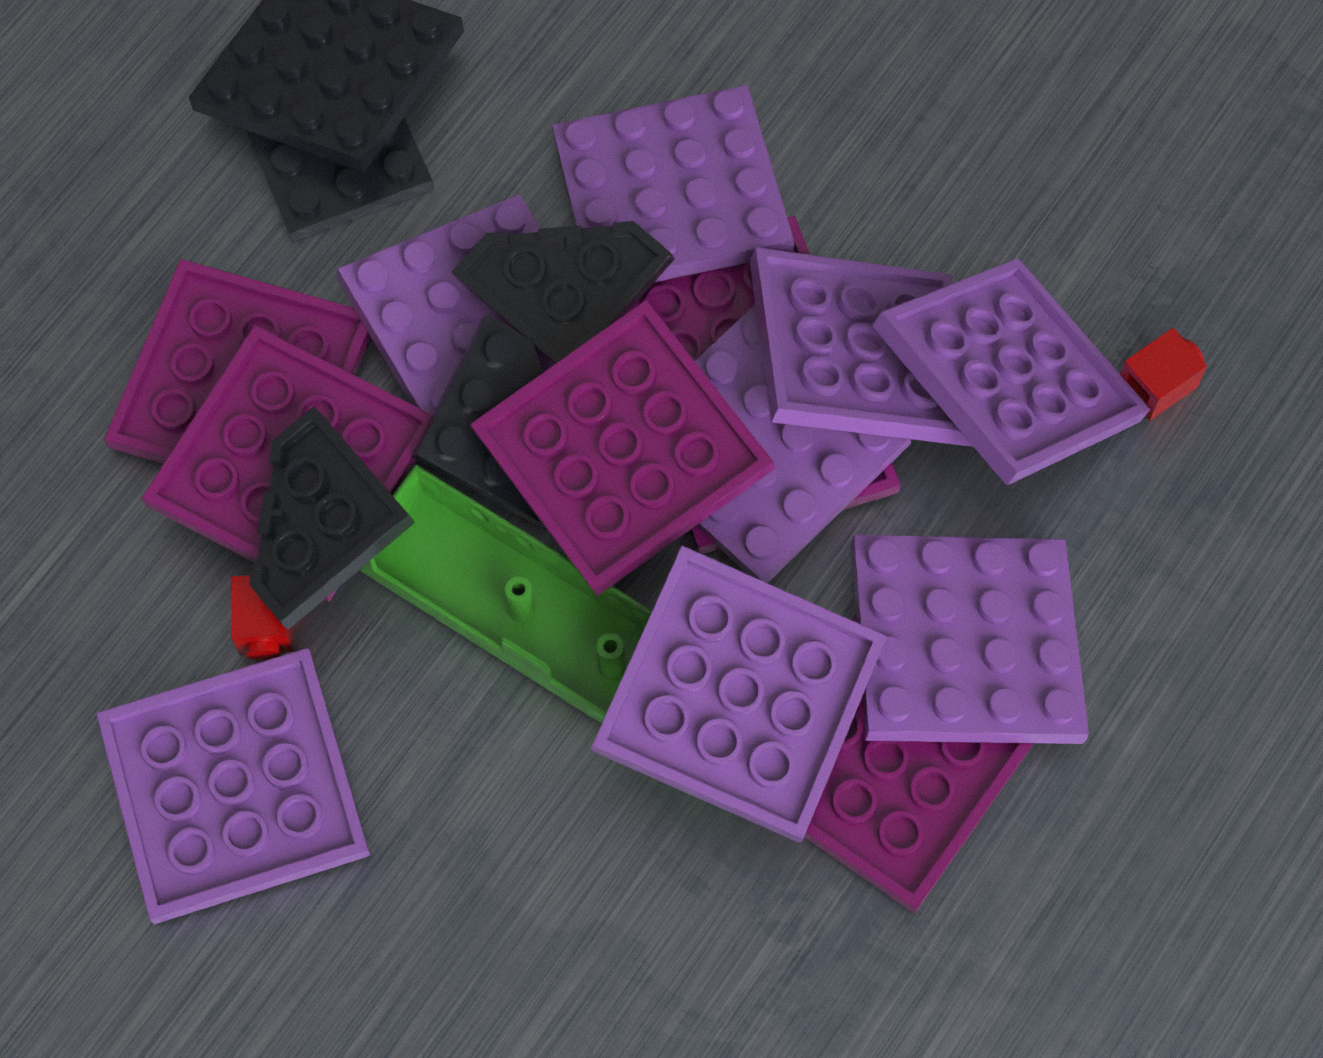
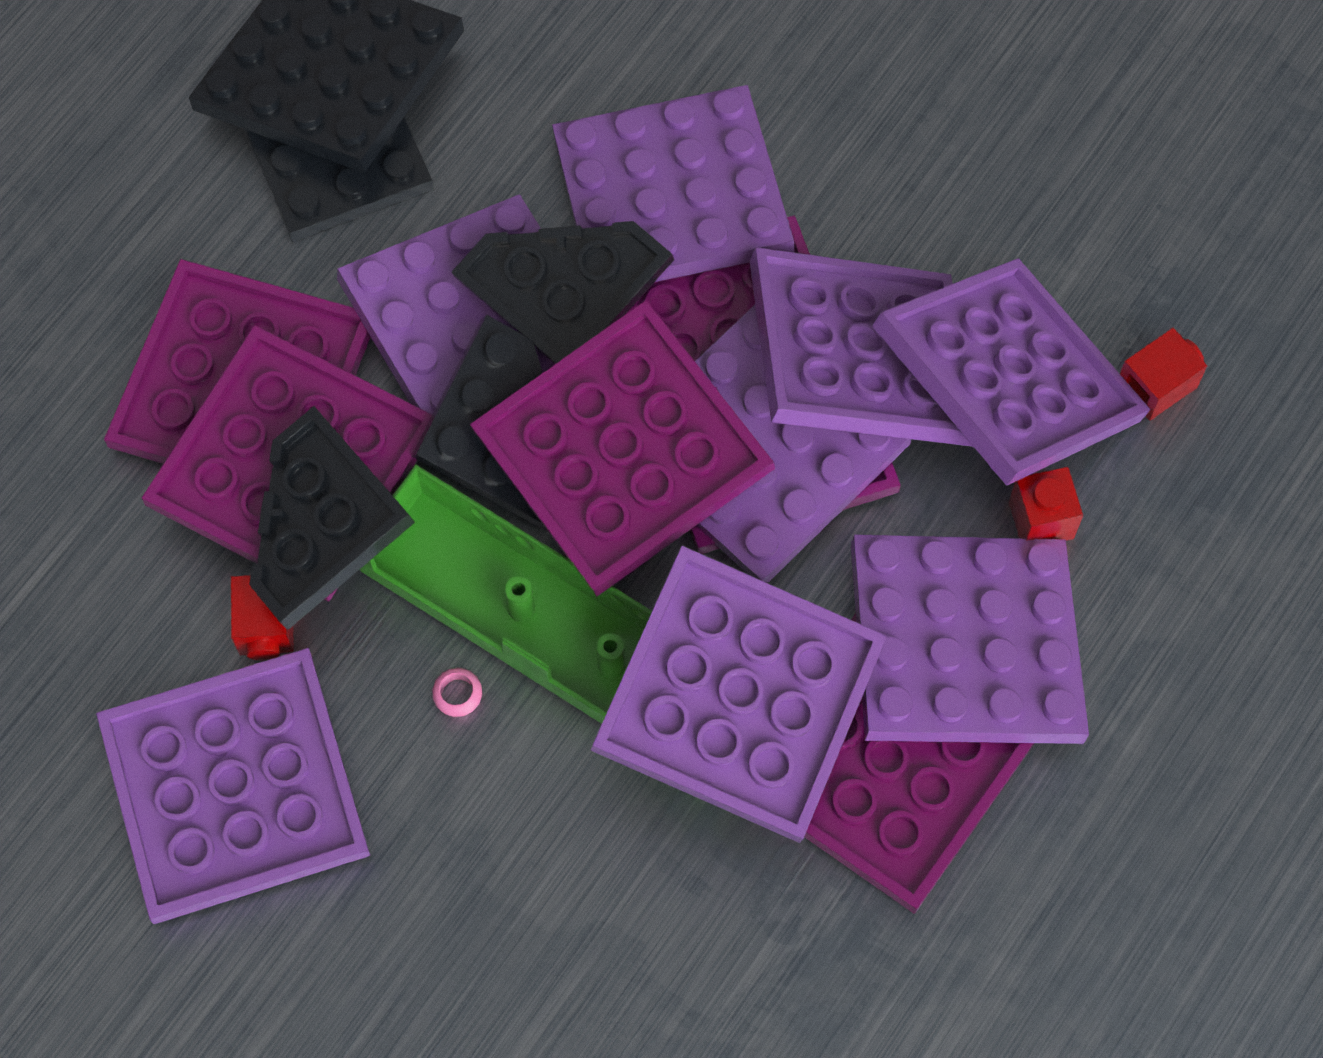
(460, 709): none -> bright pink piece
(1046, 506): none -> red brick

